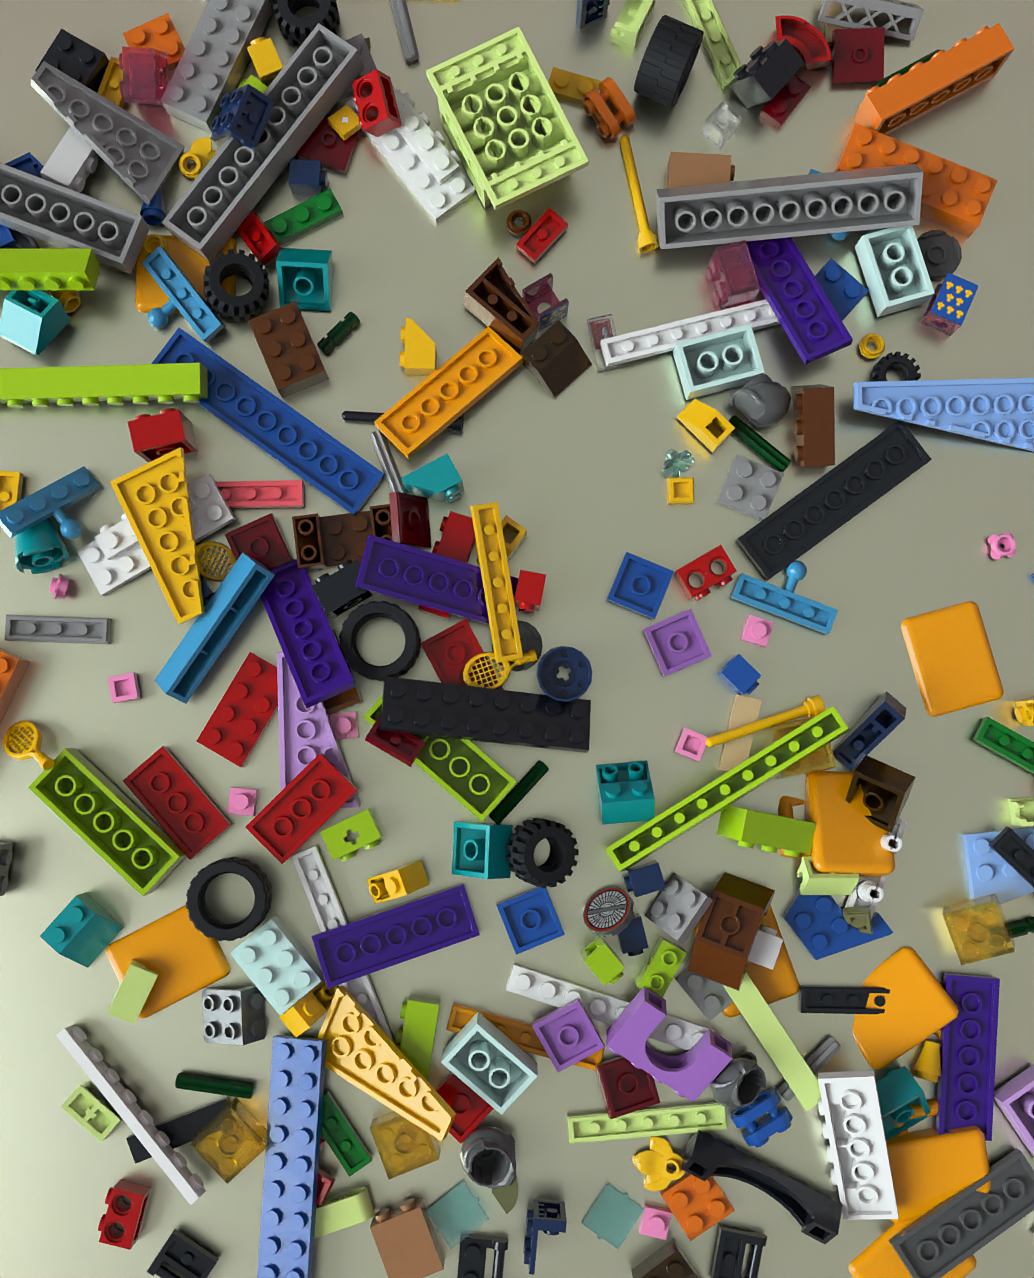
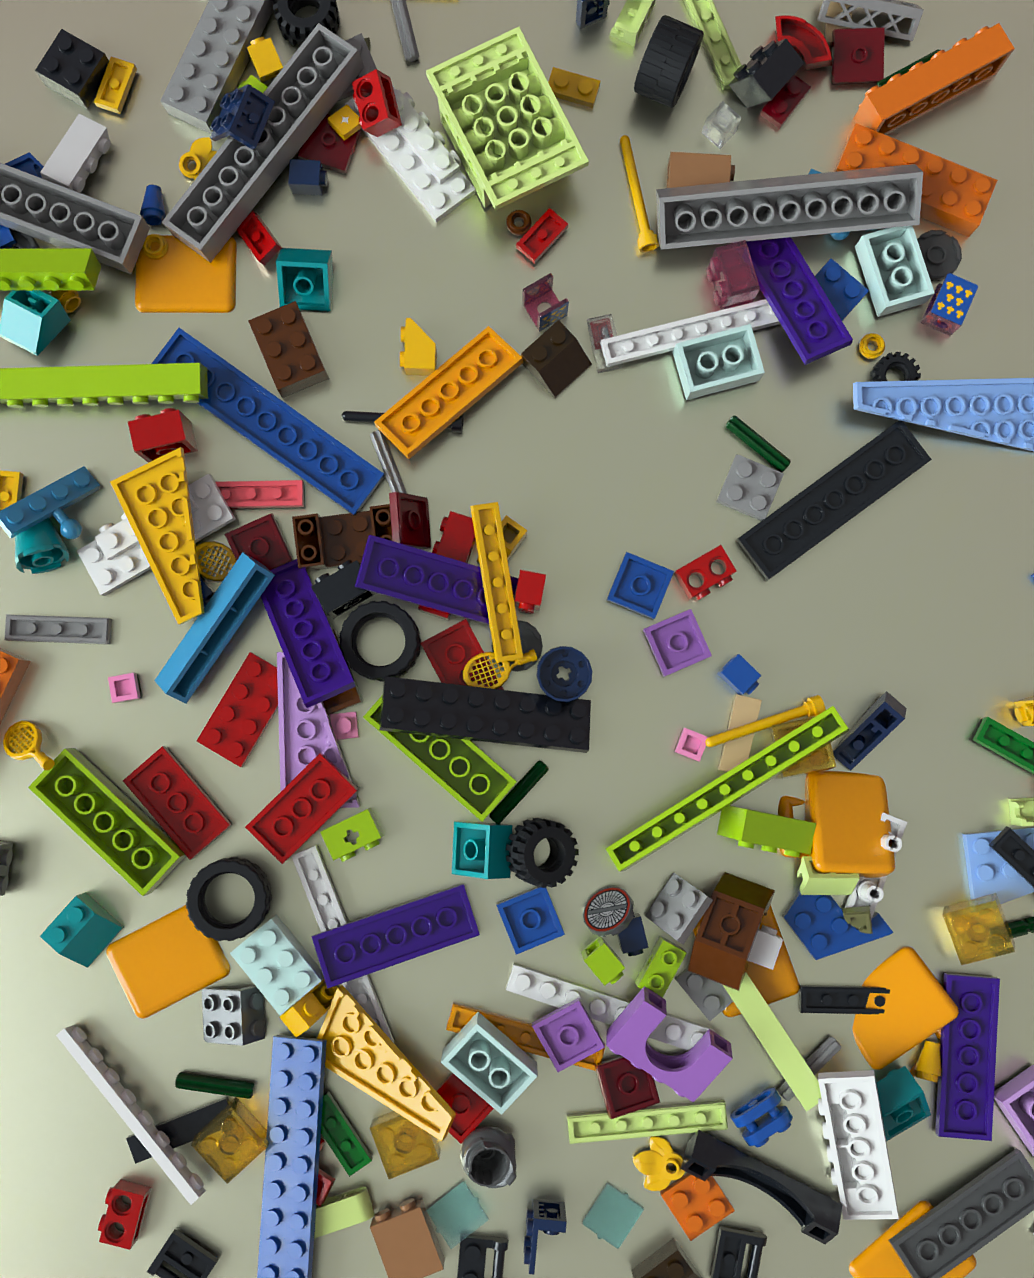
(59, 587): bright pink plate -> none
(91, 1113): yellowish green hinge -> none
(122, 140): light grey wing -> none
(132, 992): yellowish green hinge -> none
(143, 75): clear pink brick -> none
(158, 35): orange plate -> none
(181, 295): dark azure plate -> none
(239, 265): black tyre -> none
(242, 801): bright pink plate -> none
(304, 217): green plate -> none
(338, 333): dark green axle -> none
(398, 882): yellow slope -> none
(399, 745): dark red plate -> none
(419, 1031): lime brick -> none
(435, 481): teal slope -> none
(501, 307): reddish brown wedge -> none
(507, 1196): olive tile -> none
(595, 106): orange brick -> none
(625, 792): teal slope -> none
(644, 879): dark blue brick -> none
(655, 1221): bright pink plate -> none
(677, 462): clear light blue plant -> none
(680, 490): yellow tile -> none
(706, 424): yellow slope -> none
(739, 1082): dark grey helmet -> none
(757, 631): bright pink plate -> none
(762, 401): dark grey helmet -> none
(784, 601): dark azure plate -> none
(814, 425): reddish brown wedge -> none
(884, 791): dark brown slope -> none
(934, 1166): light orange piece -> none
(952, 658): light orange piece -> none
(1009, 545): bright pink plate -> none

